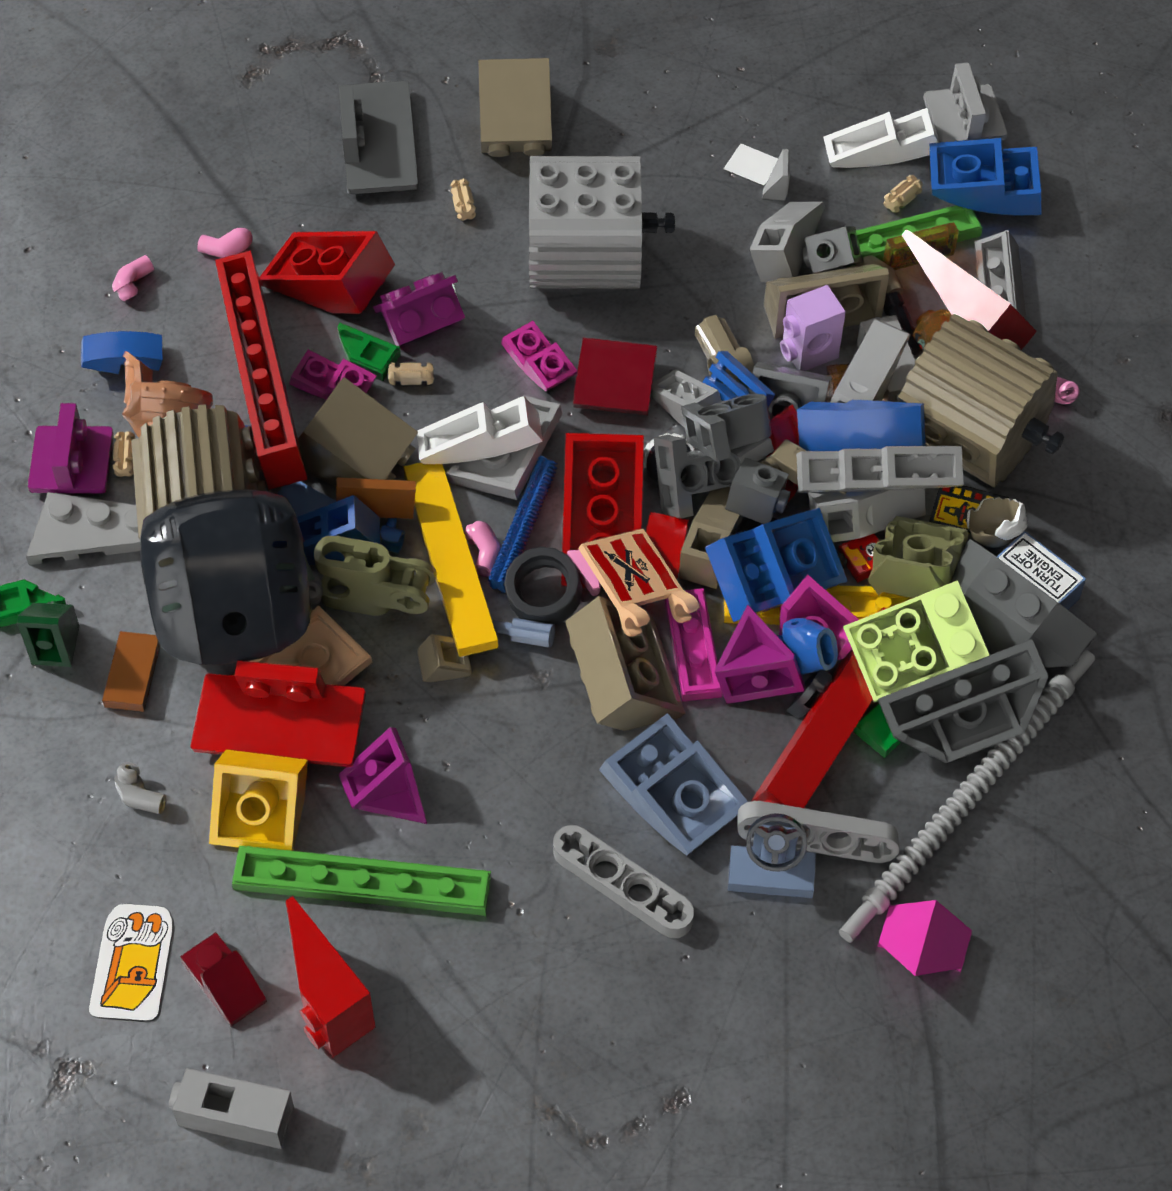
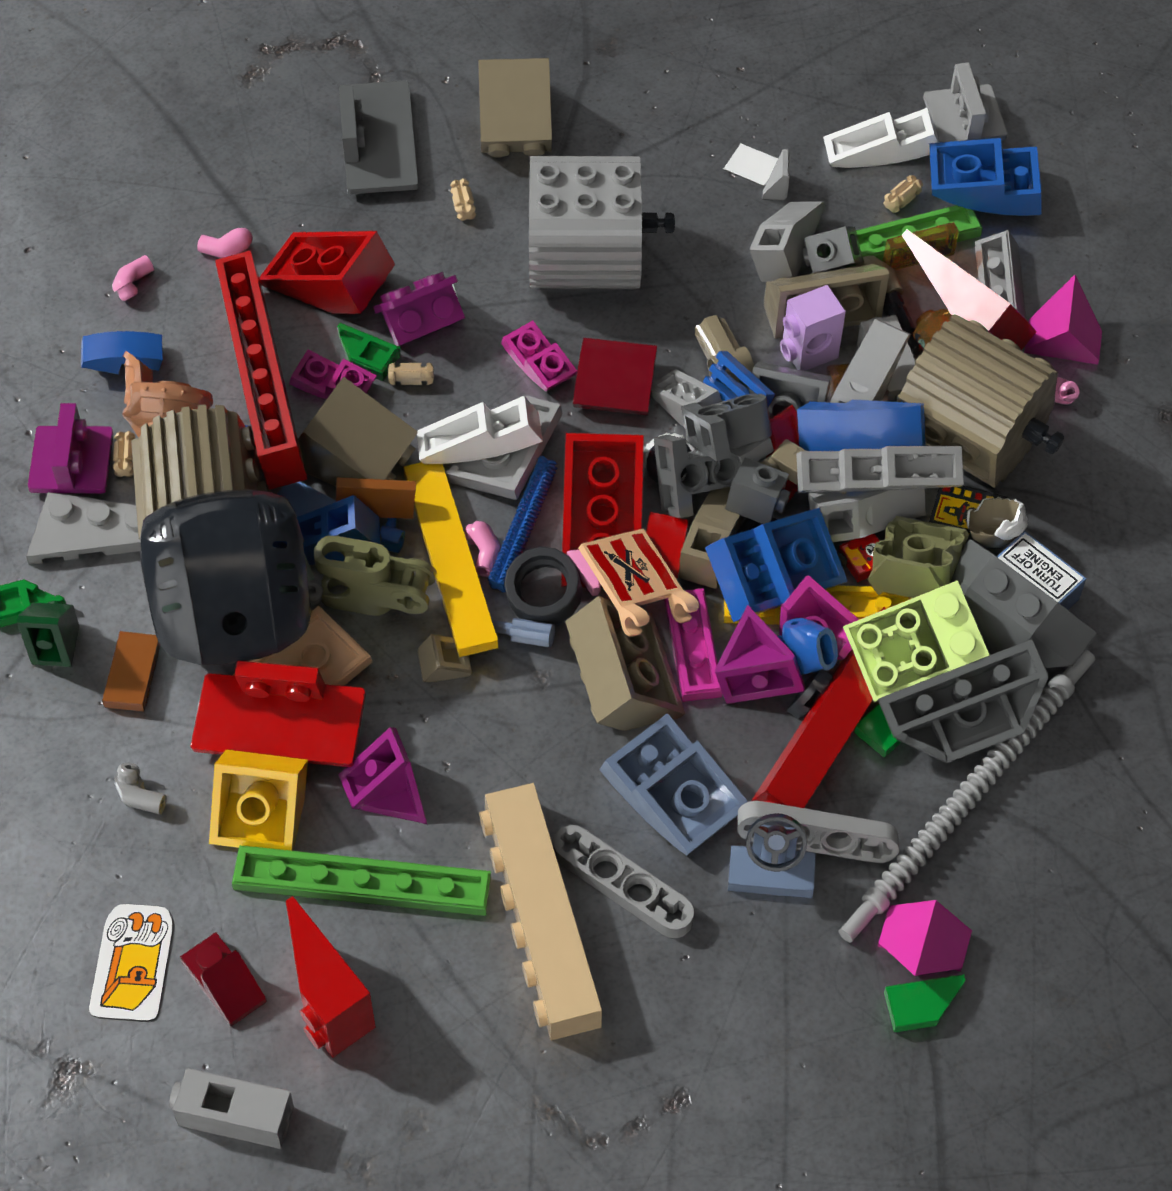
(542, 912): none -> tan brick
(921, 1002): none -> green tile
(1066, 327): none -> dark pink slope

